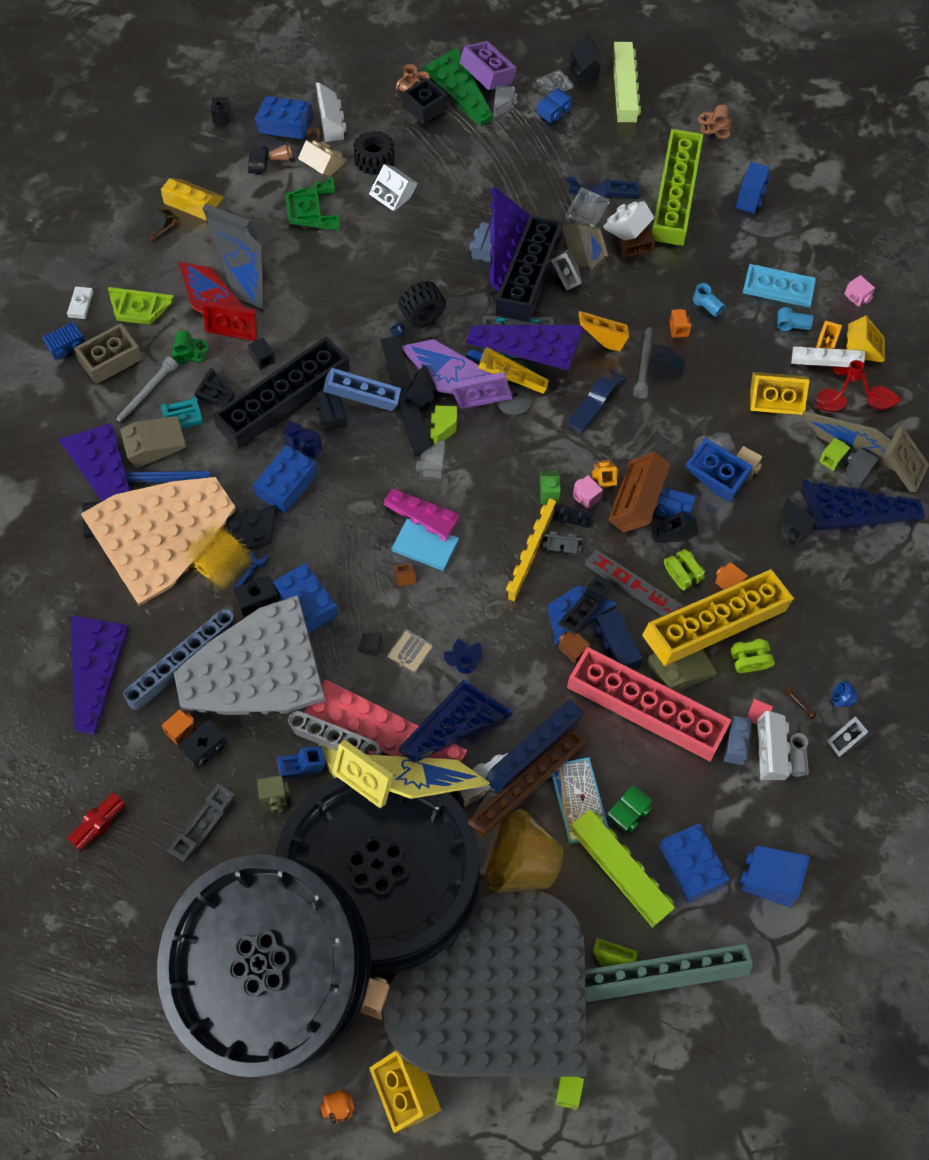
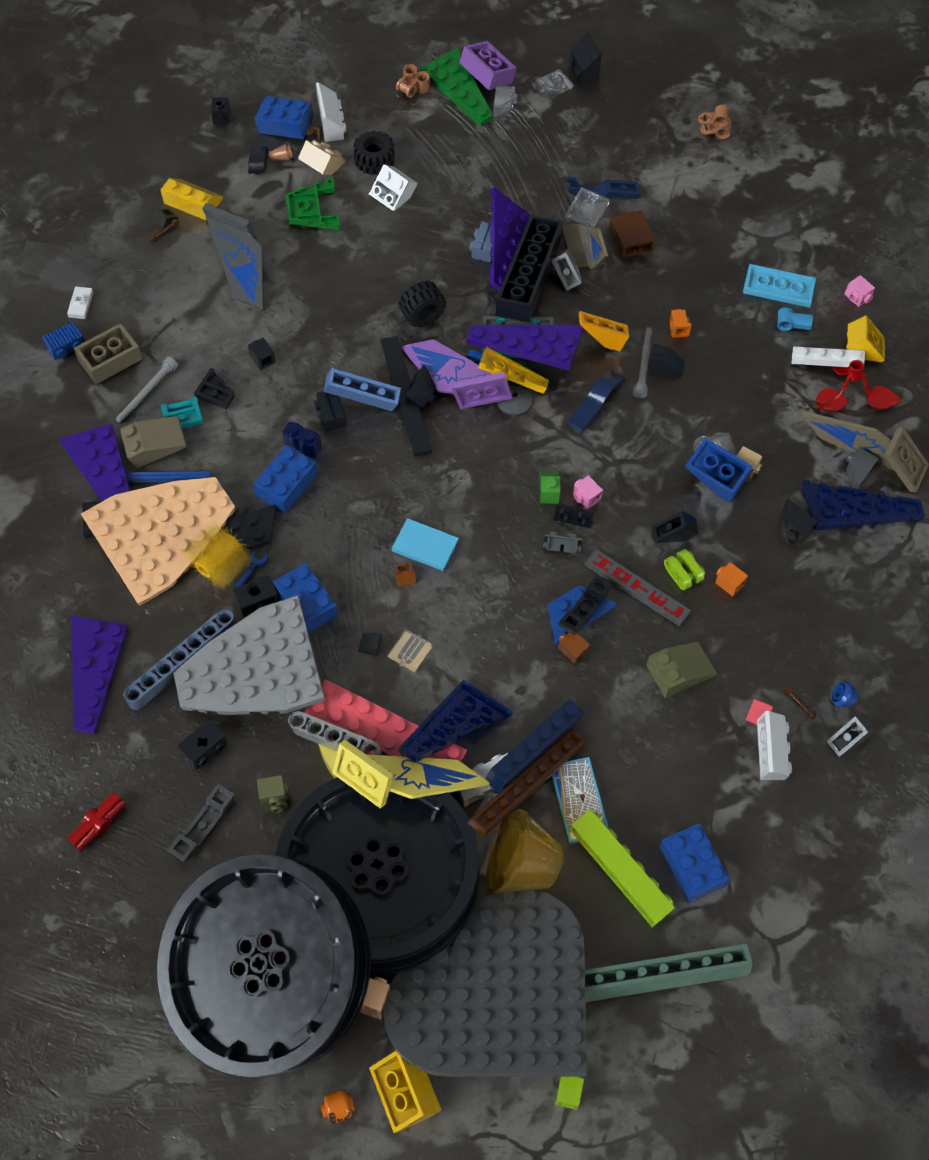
(138, 305): lime wing -> none
(179, 726): orange brick -> none
(187, 348): green piece -> none
(219, 306): red piece -> none
(279, 392): black brick -> none
(304, 765): blue brick -> none
(398, 329): dark blue hinge -> none
(425, 100): black brick -> none
(431, 462): clear slope -> none
(431, 516): dark pink wing -> none
(445, 422): lime slope -> none
(463, 654): clear blue plate -> none
(533, 544): yellow plate -> none
(554, 105): blue brick -> none
(607, 479): light orange brick -> none
(613, 954): lime slope -> none
(617, 639): dark blue brick -> none
(625, 82): yellowish green brick -> none
(629, 220): white slope -> none
(630, 809): green brick -> none
(639, 492): dark orange piece -> none
(648, 703): coral brick -> none
(672, 502): blue brick -> none
(677, 187): lime brick -> none
(705, 298): dark azure piece -> none
(717, 617): yellow brick -> none
(737, 740): sand blue brick -> none
(752, 656): lime brick -> none
(753, 187): blue brick -> none
(774, 874): blue slope -> none
(778, 393): yellow slope -> none
(798, 756): light grey piece -> none
(828, 335): light orange slope -> none
(834, 454): lime brick -> none

